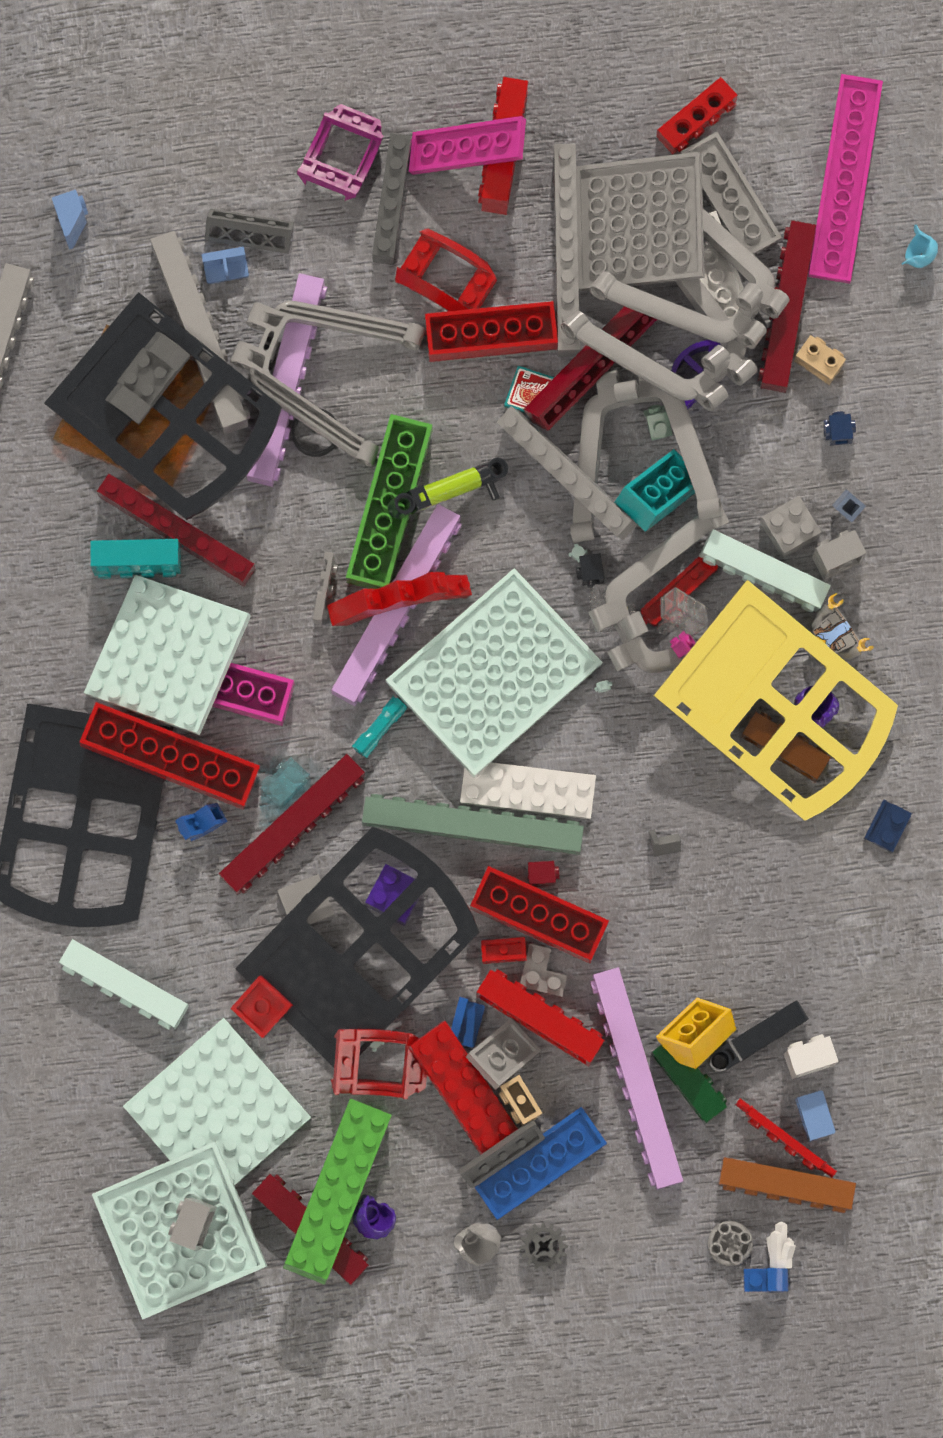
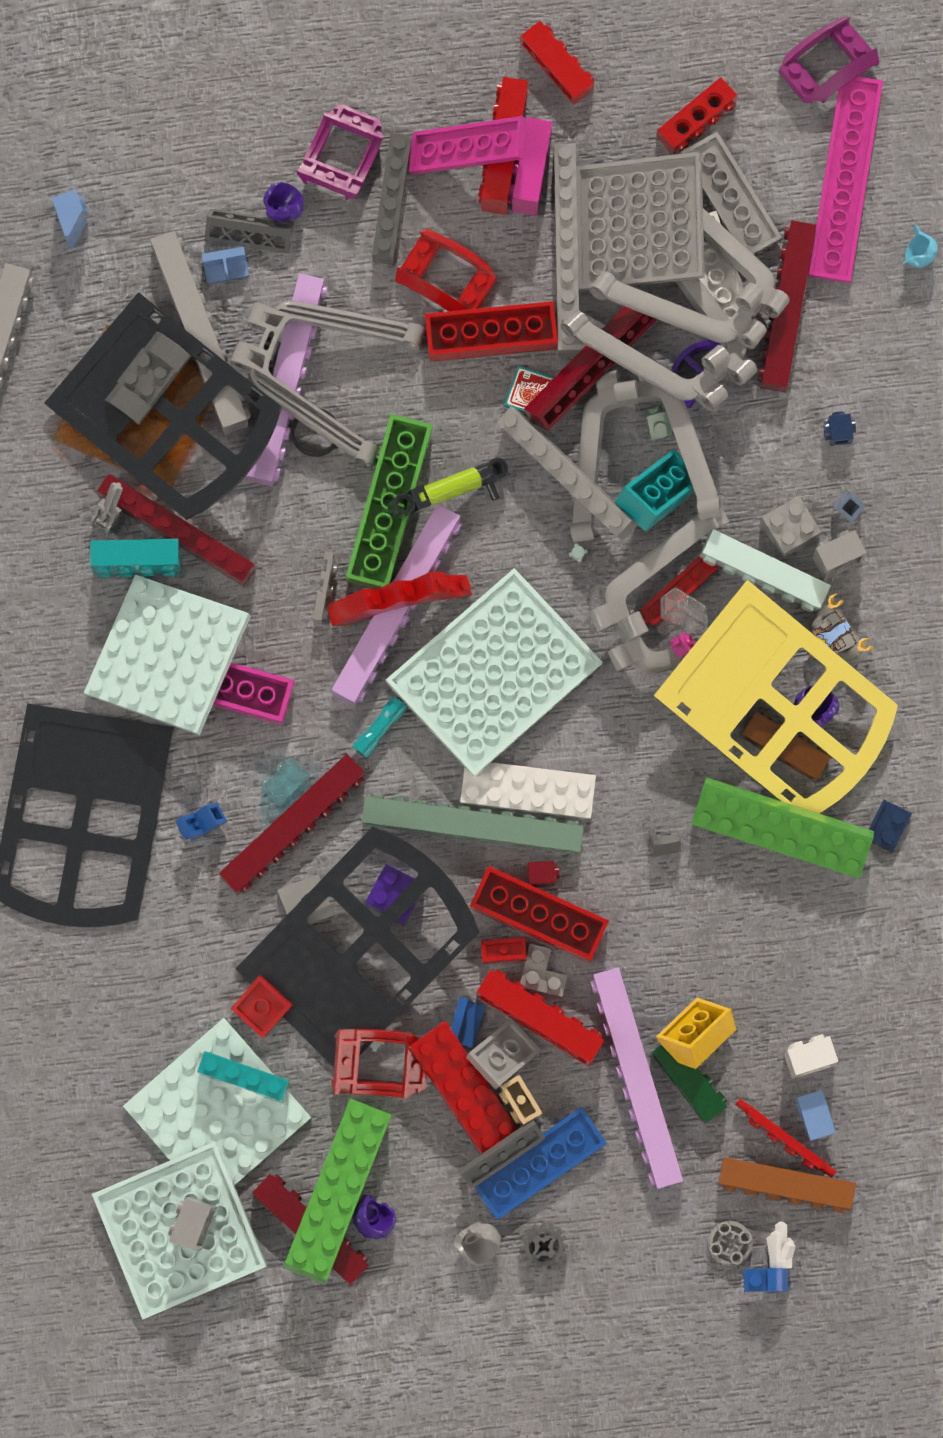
(107, 512): none -> light grey connector
(123, 984): light aqua brick -> none
(169, 755): red brick -> none
(243, 1076): none -> teal arch
(283, 202): none -> dark purple hair
(530, 172): none -> dark pink brick
(557, 62): none -> red brick
(590, 570): black brick -> none
(603, 686): light aqua piece -> none
(758, 1037): black piece -> none
(783, 827): none -> bright green brick
(820, 359): tan brick -> none
(849, 41): none -> magenta wedge

